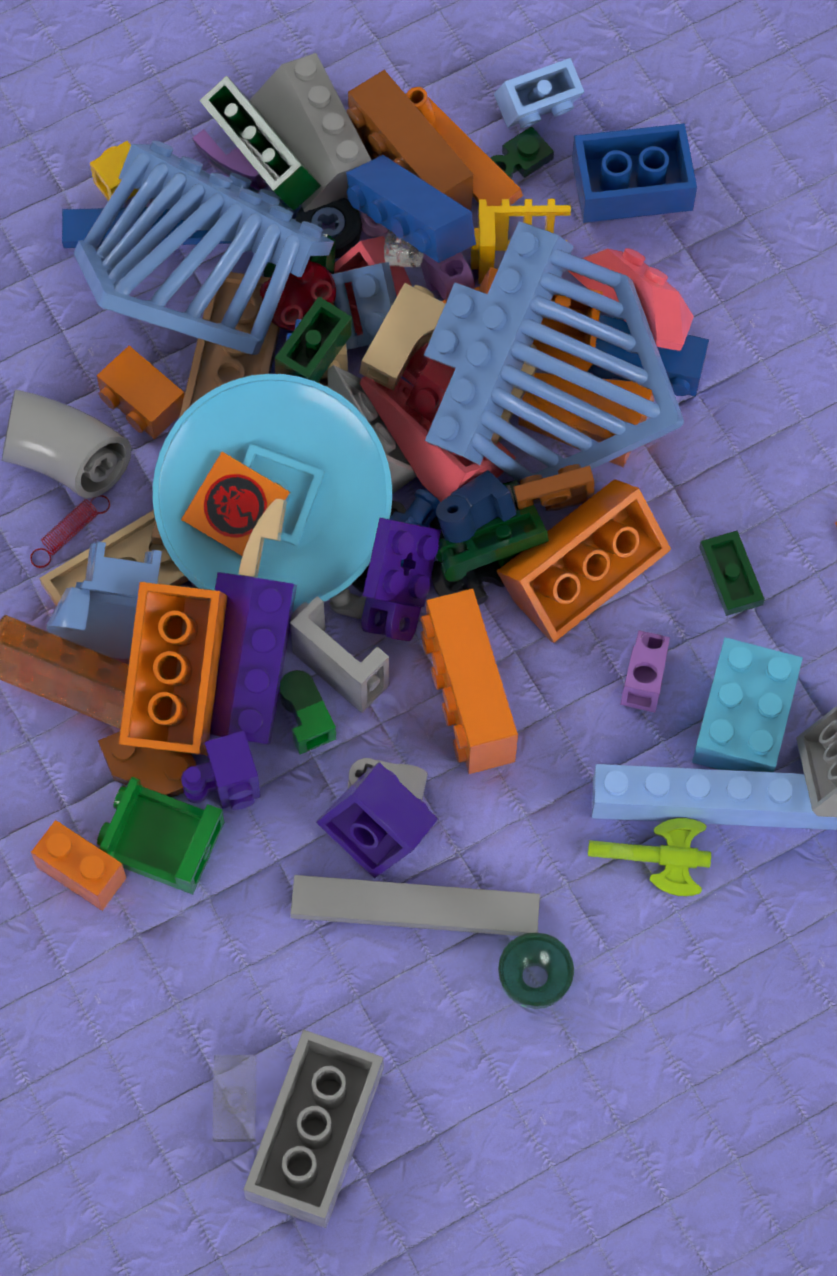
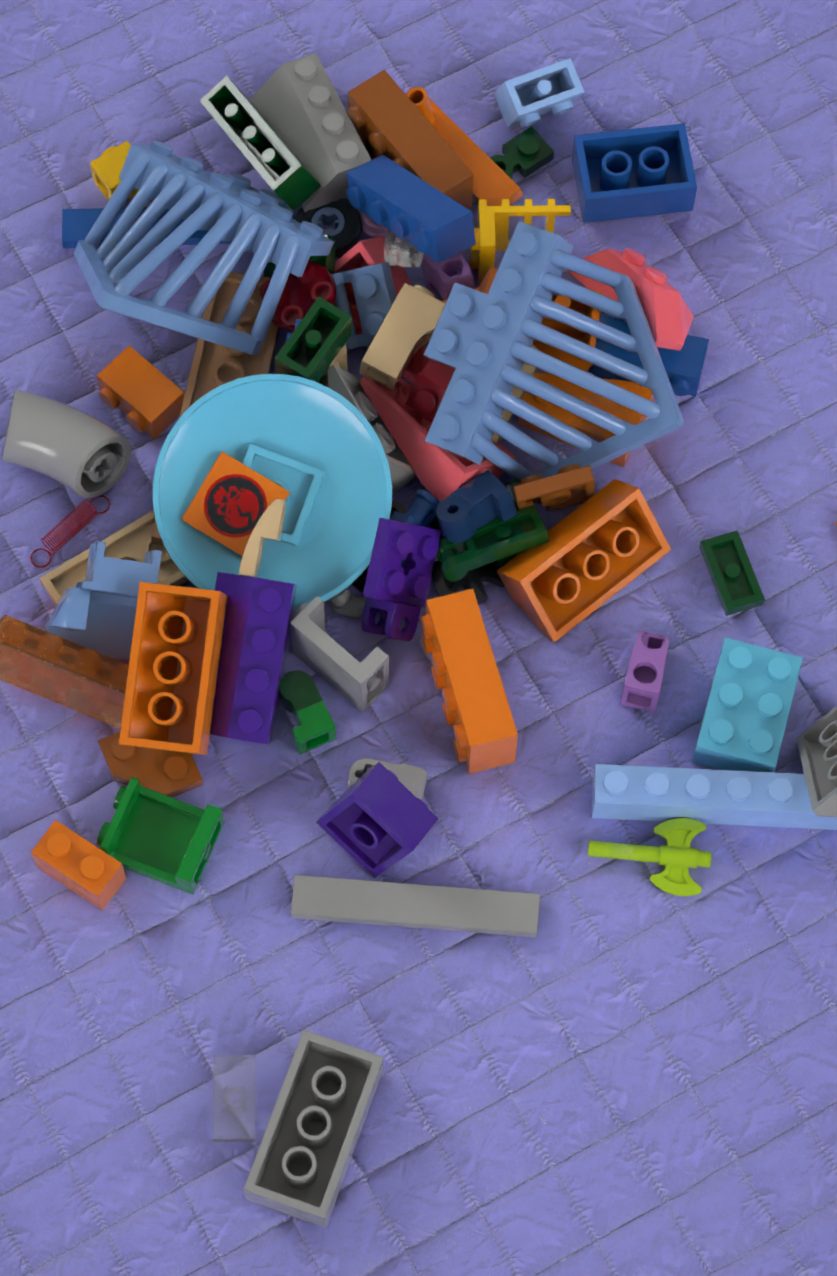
(228, 771): dark purple brick -> none
(231, 163): medium lavender slope -> none
(540, 951): clear green piece -> none

